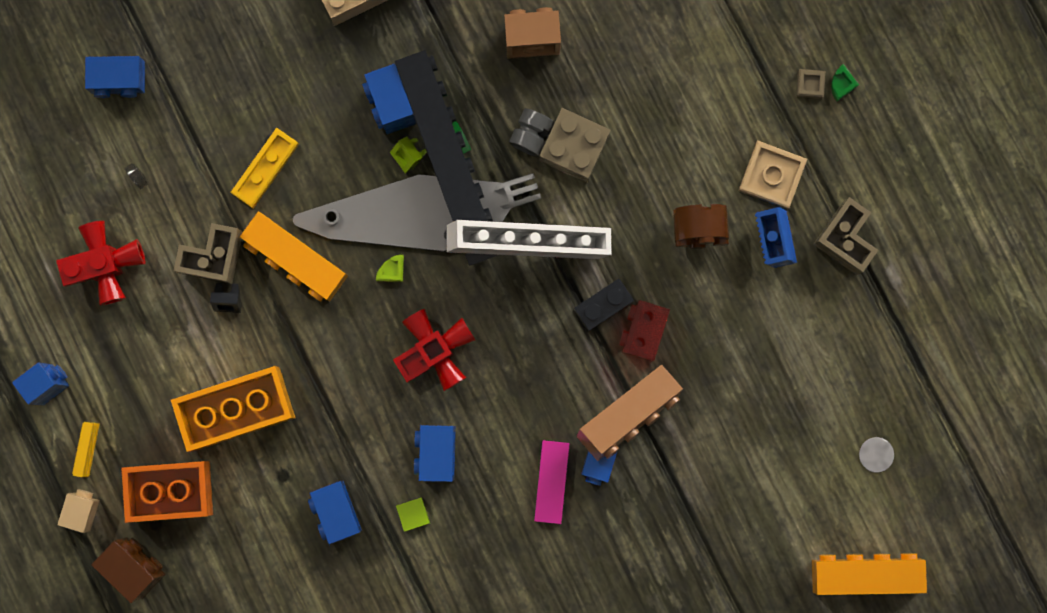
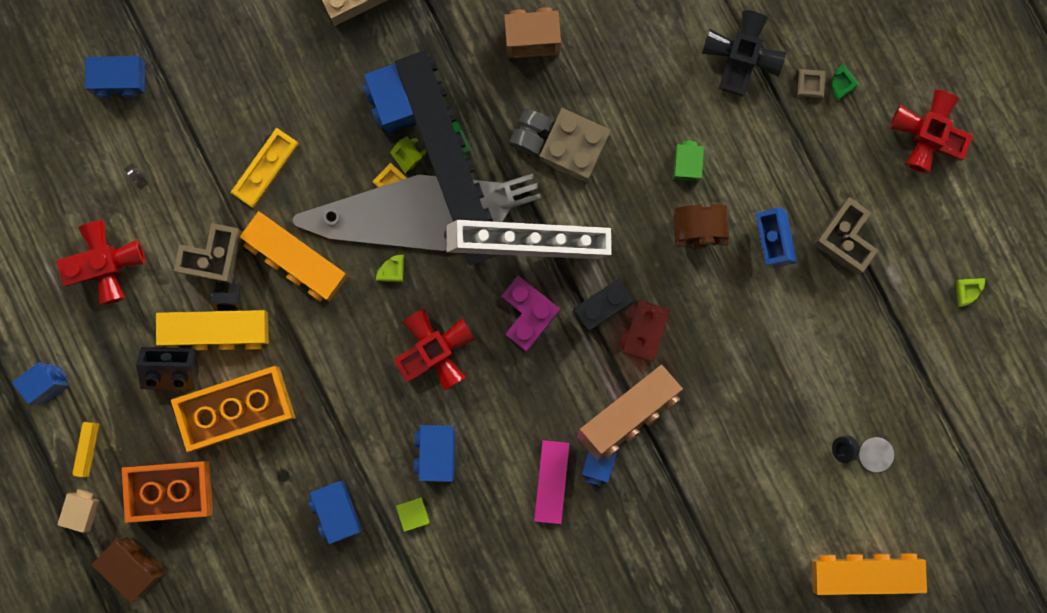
(167, 368): none -> black brick
(212, 328): none -> yellow brick
(388, 176): none -> yellow tile
(535, 313): none -> magenta brick
(688, 162): none -> bright green brick
(743, 53): none -> black brick
(772, 175): tan tile -> none
(845, 449): none -> black tile
(932, 132): none -> red brick
(969, 290): none -> lime tile

